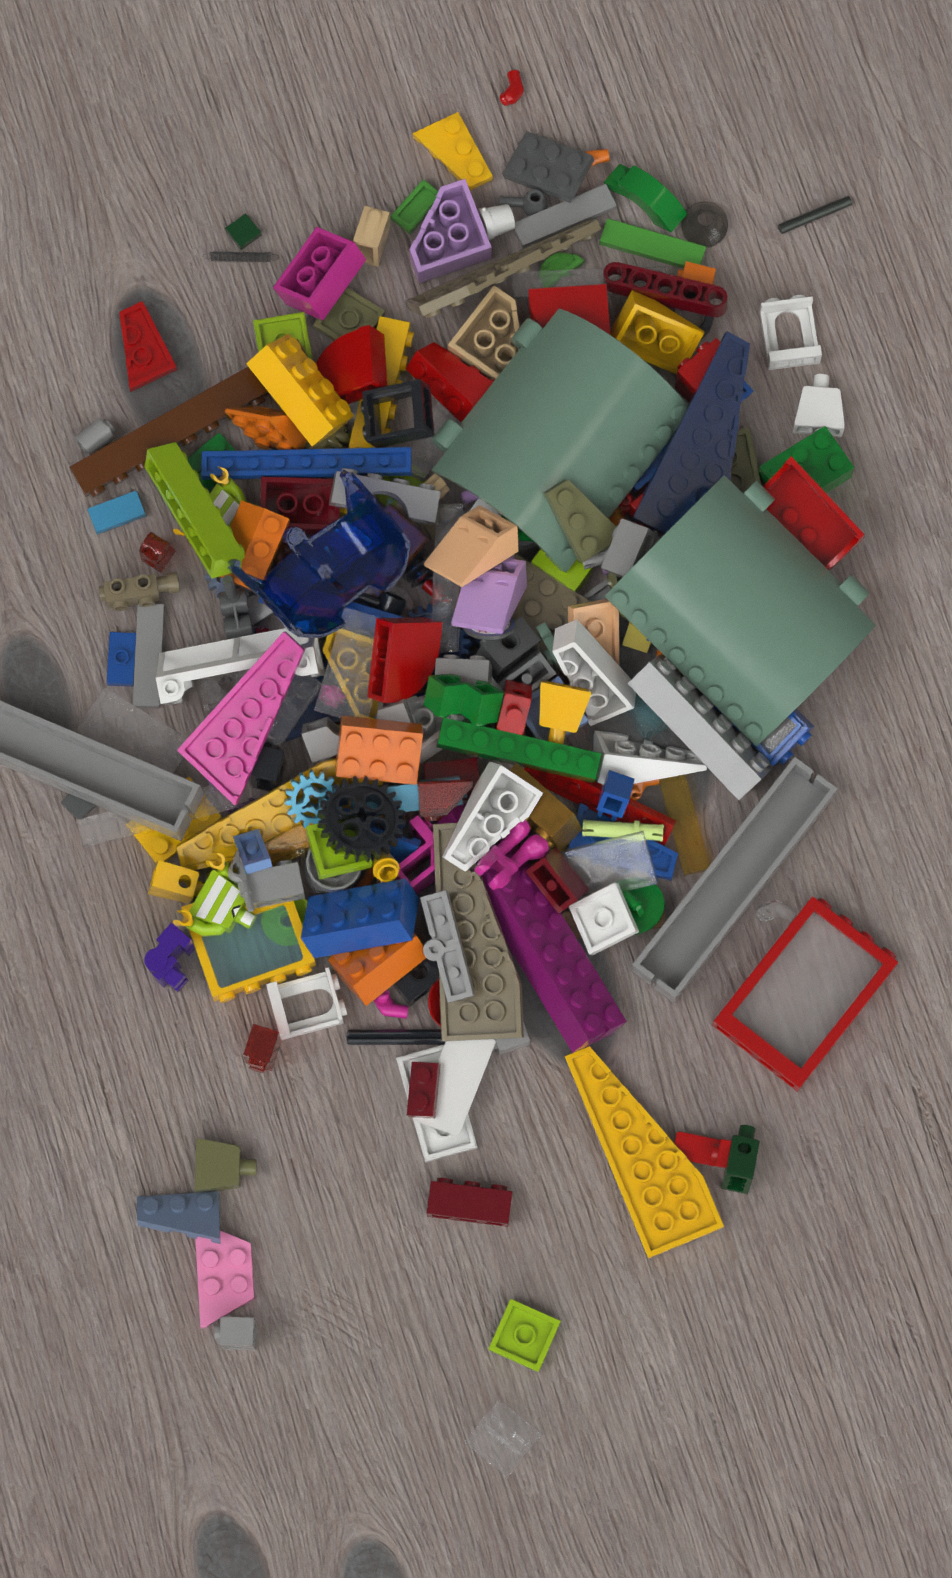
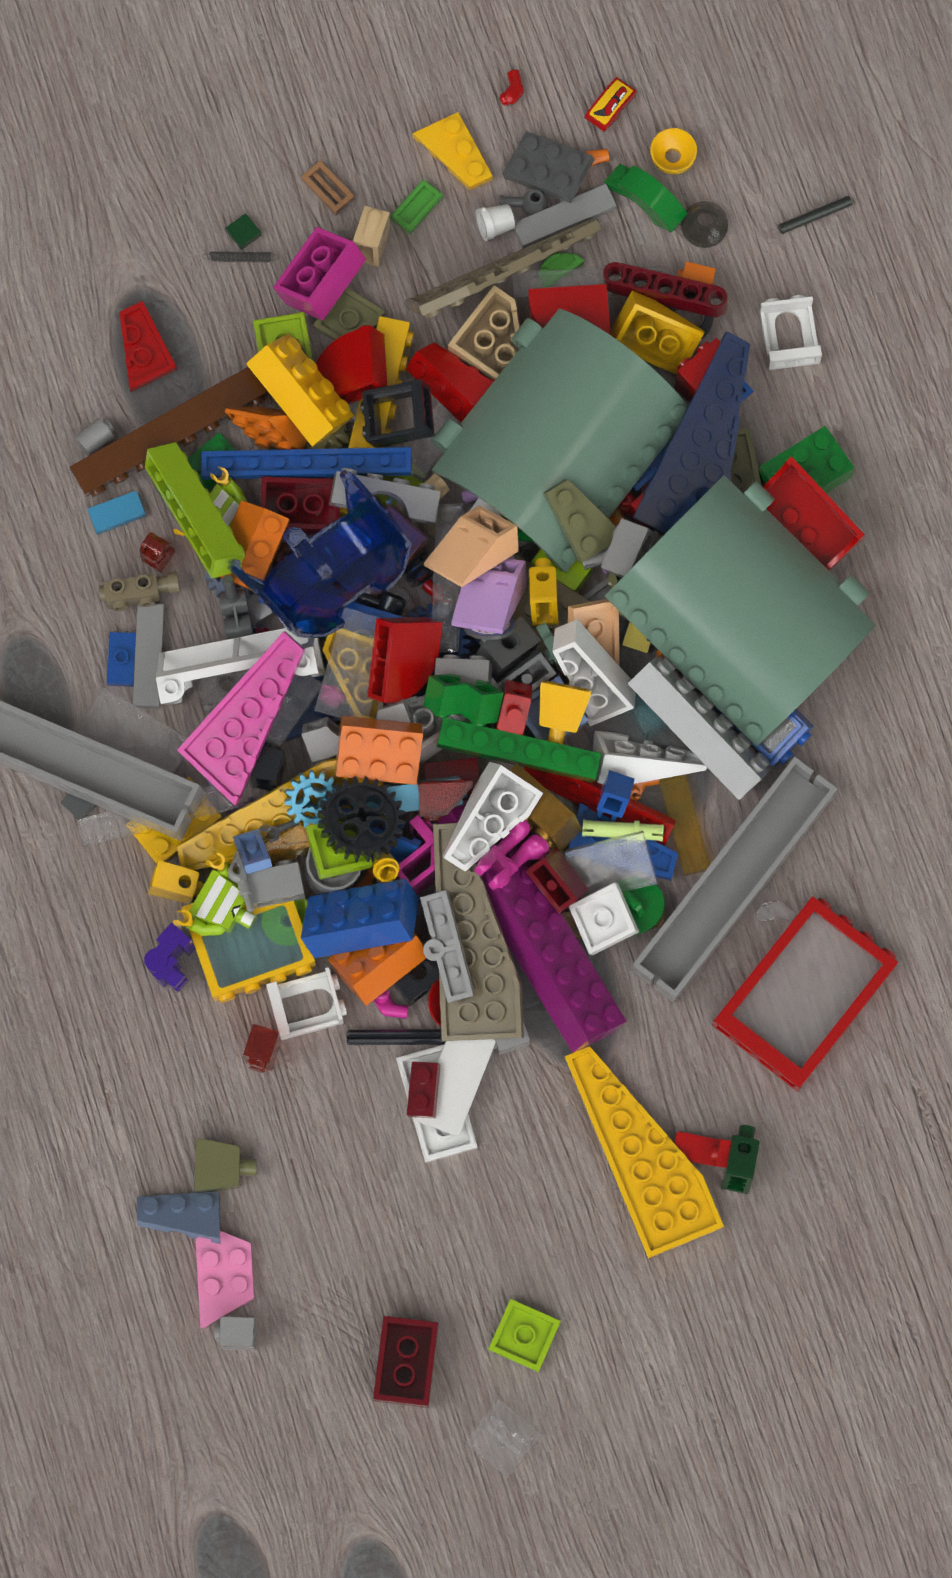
(274, 831): none -> dark grey hand
(342, 203): none -> medium nougat tile
(405, 1362): none -> dark red brick
(449, 235): lavender brick -> none
(469, 1202): dark red brick -> none
(543, 593): none -> yellow torso
(610, 104): none -> slope
(650, 244): bright green tile -> none
(673, 140): none -> yellow piece
(820, 408): white torso -> none

